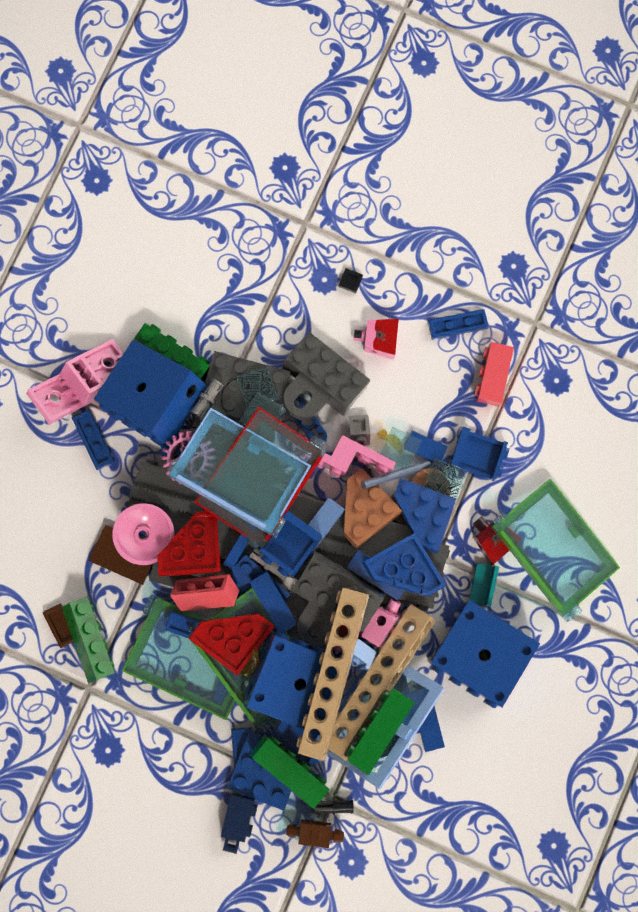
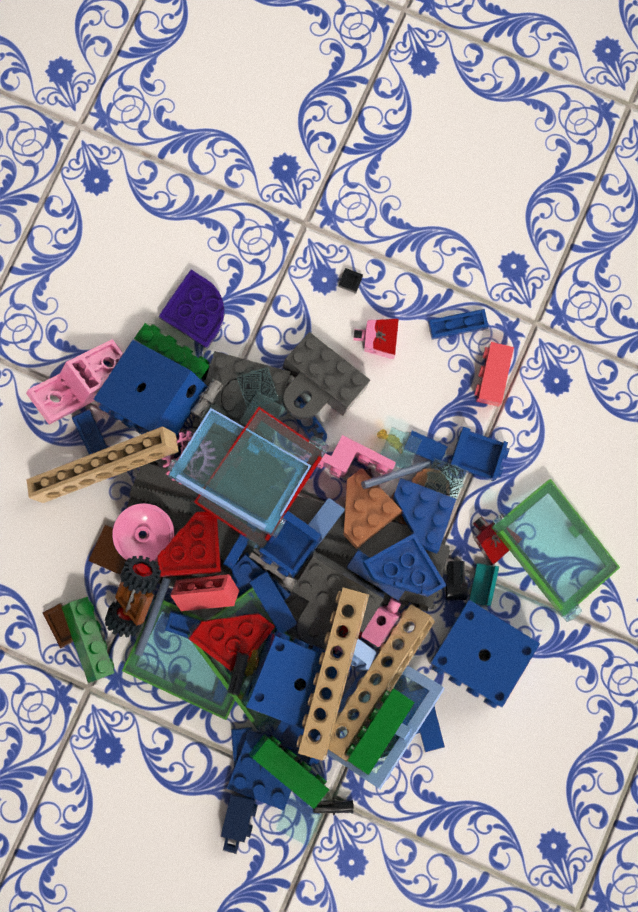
(102, 465): none -> tan brick
(133, 596): none -> plate
(152, 616): none -> sand blue bar
(195, 309): none -> dark purple plate
(238, 673): none -> black axle
(315, 833): reddish brown piece -> none
(360, 429): light grey bracket -> none
(456, 585): none -> black piece

